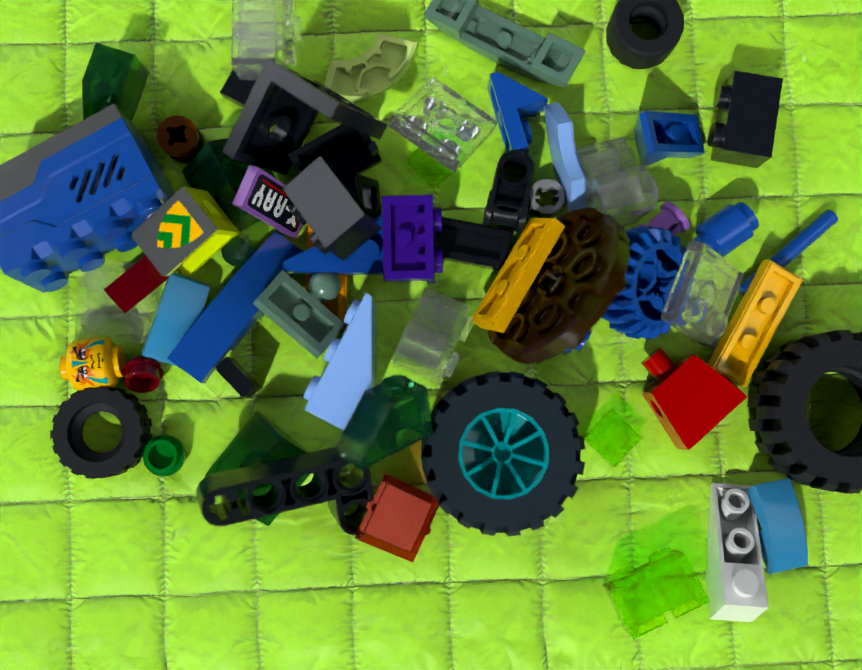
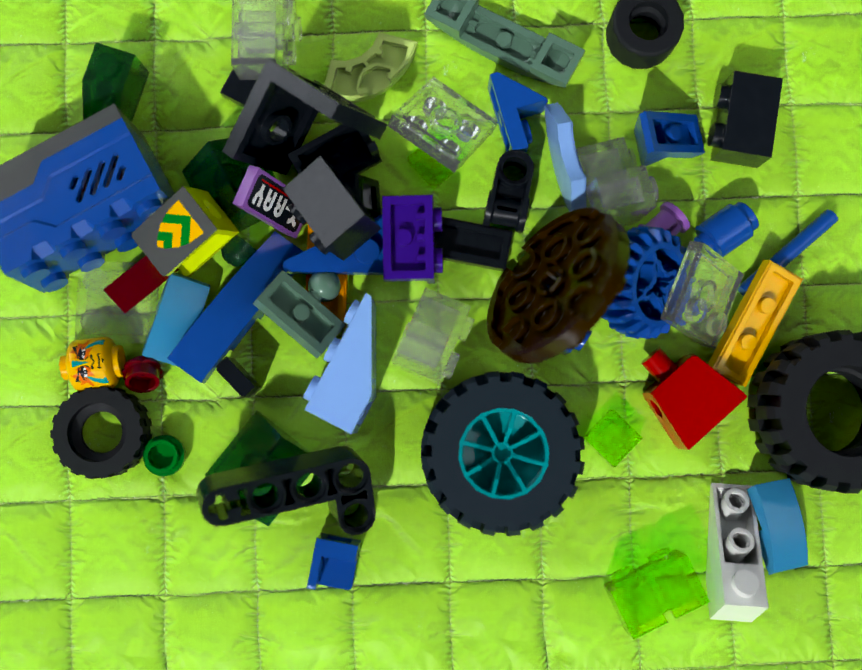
(186, 145): reddish brown wheel -> none
(334, 562): none -> blue panel
(386, 422): clear green slope -> none
(398, 518): clear red piece -> none
(517, 274): yellow tile -> none
(544, 186): light grey bush -> none

